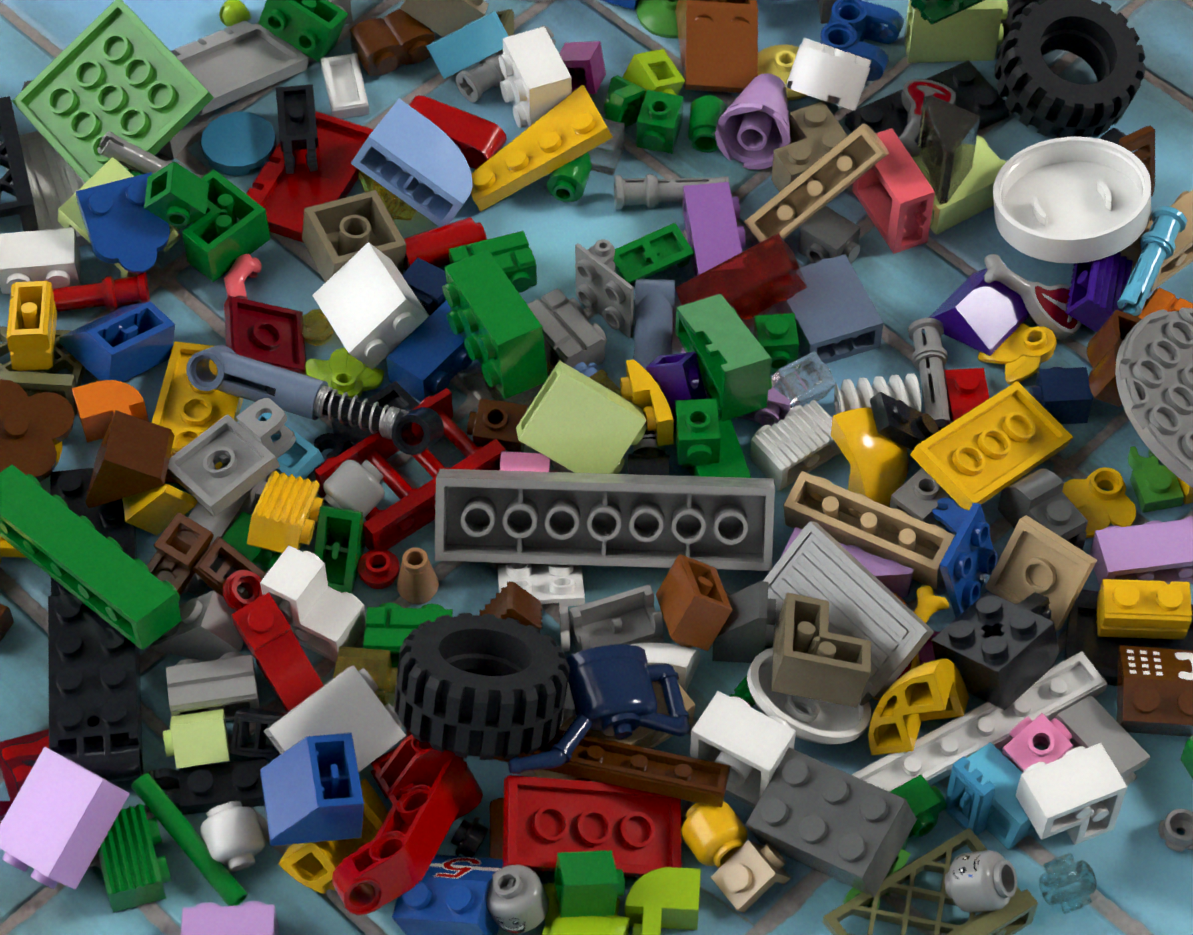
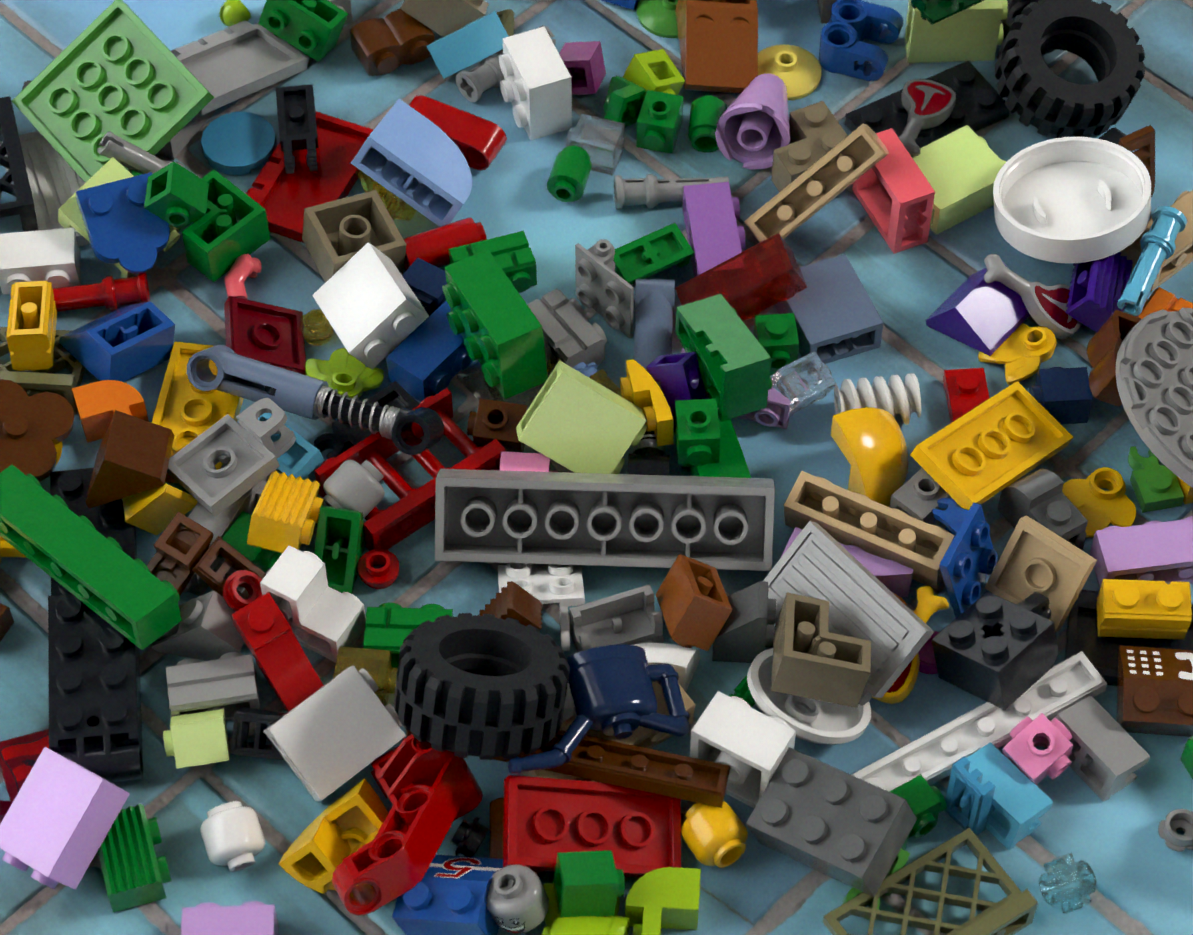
(188, 840): green piece -> none
(212, 785): black hinge -> none
(313, 792): blue slope -> none
(345, 86): white tile -> none
(417, 579): medium nougat cone -> none
(546, 145): yellow wing -> none
(750, 874): tan bracket -> none
(794, 444): white brick -> none
(828, 74): white brick -> none
(829, 236): dark grey brick -> none
(902, 422): black hinge -> none
(919, 695): yellow brick -> none
(929, 360): light grey pin -> none
(946, 144): clear smoke slope -> none
(981, 881): light grey head -> none
(1073, 794): white brick -> none

